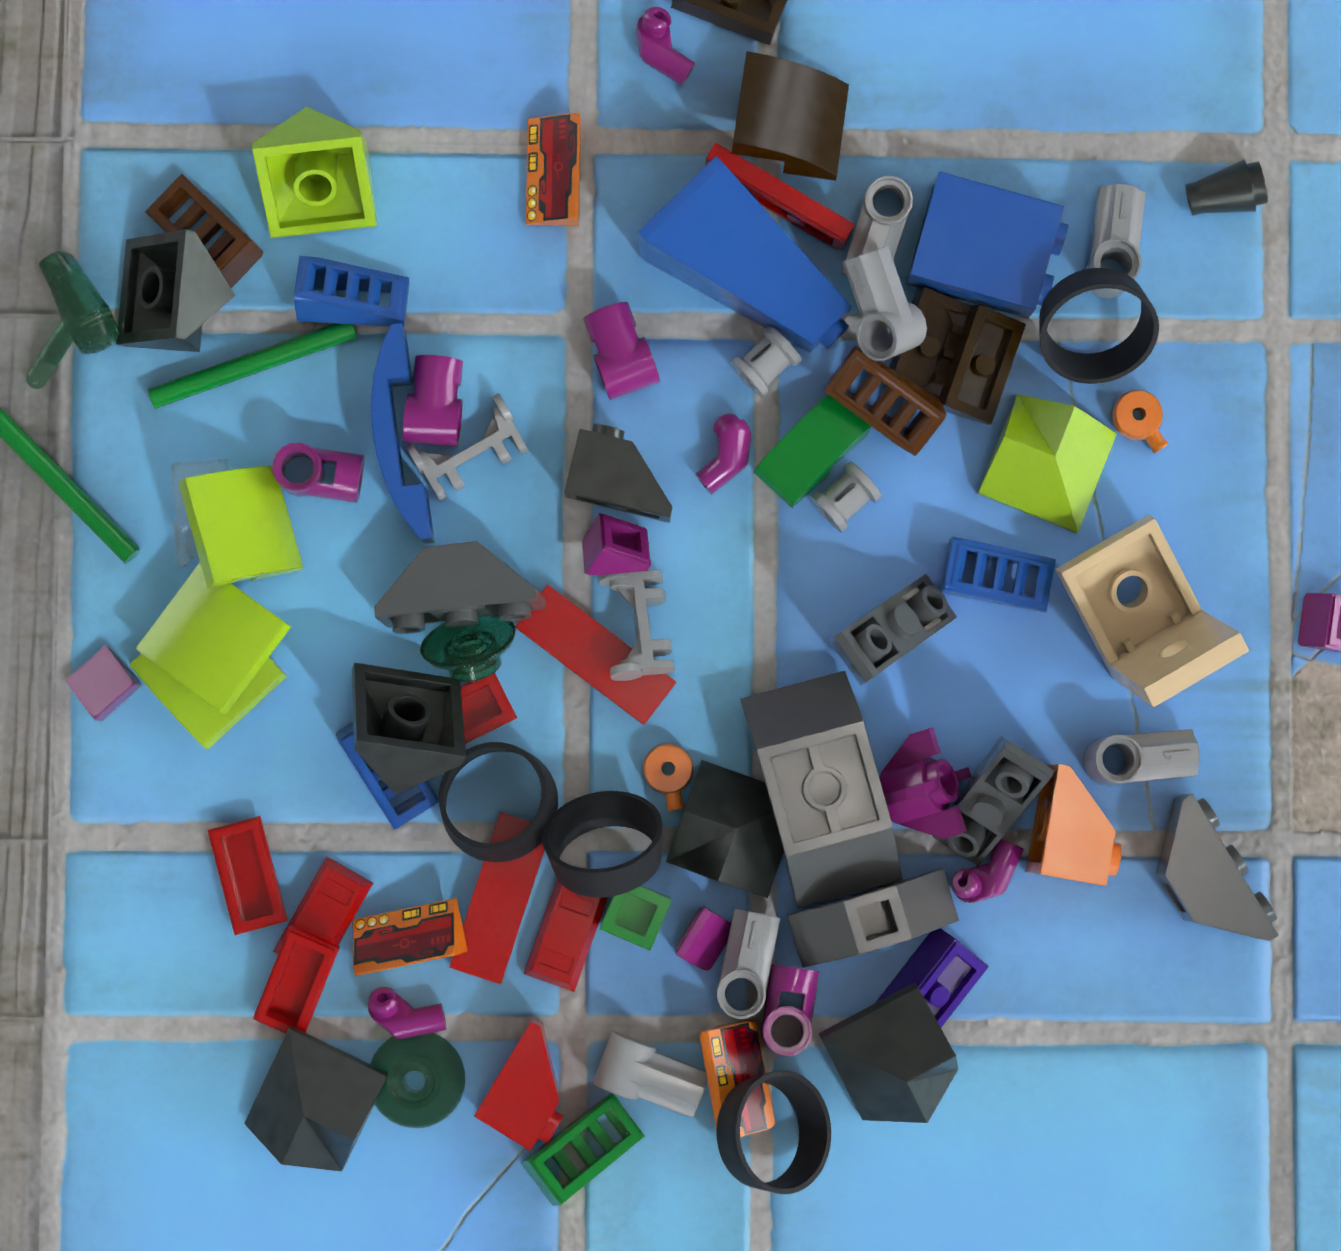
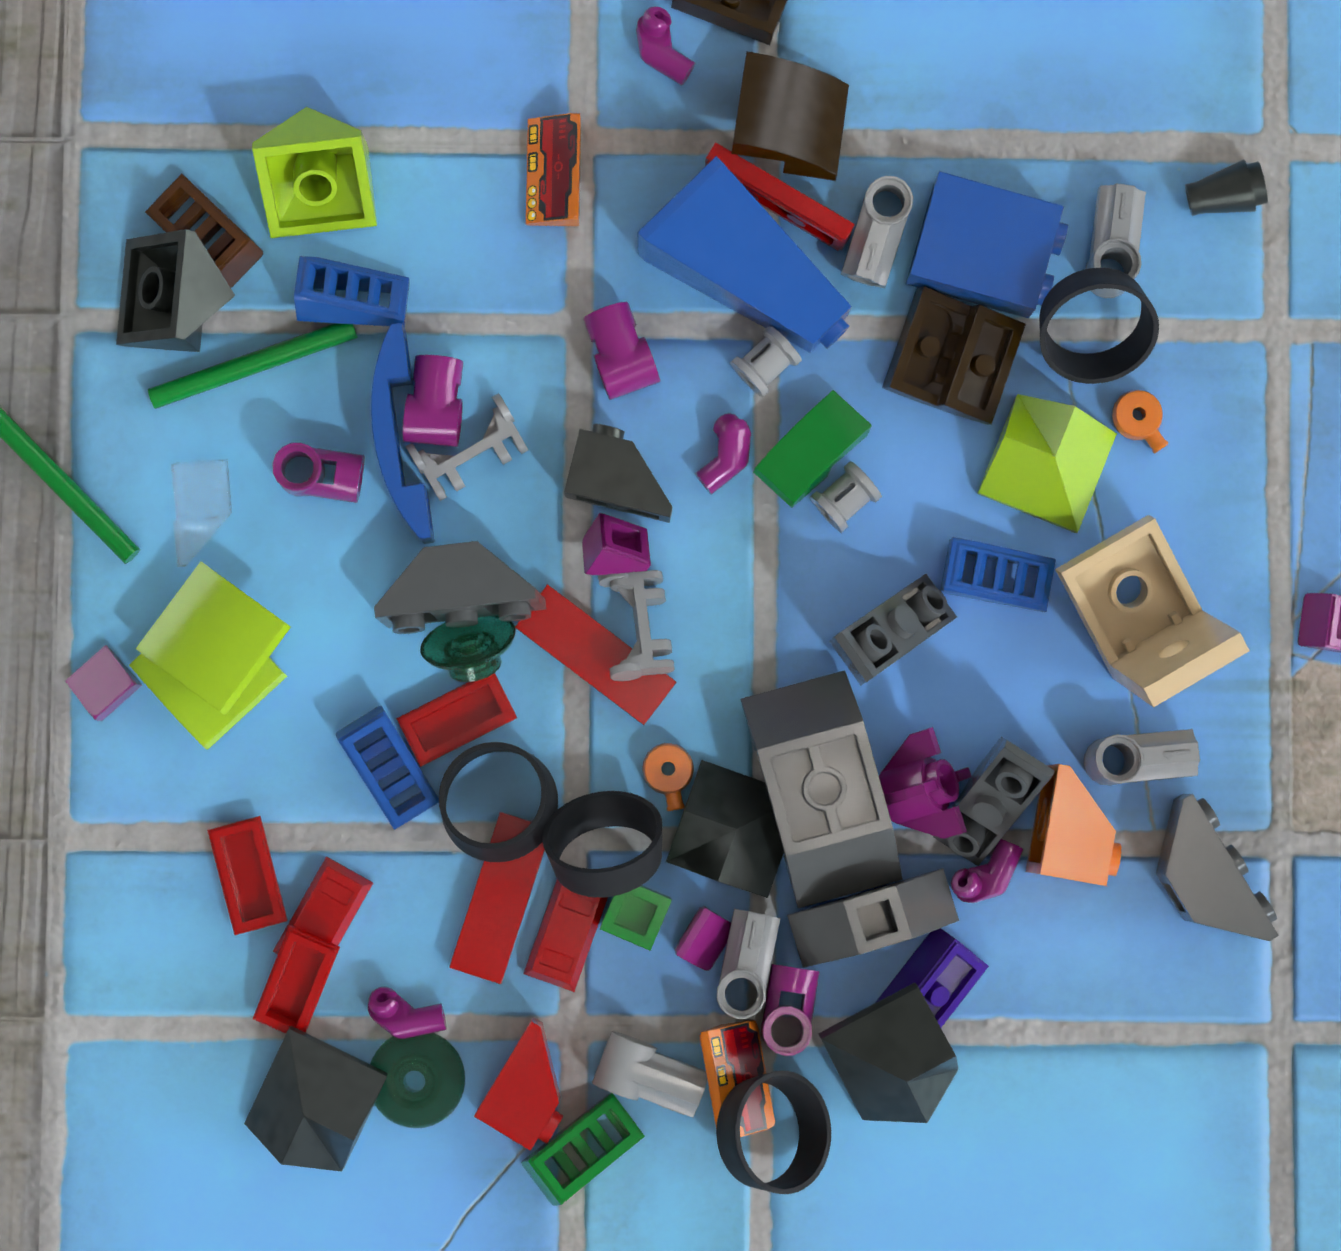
(82, 313): clear green piece -> none
(240, 525): lime slope -> none
(407, 724): pearl dark grey slope -> none
(407, 936): slope -> none
(888, 321): light grey piece -> none
(908, 438): reddish brown slope -> none

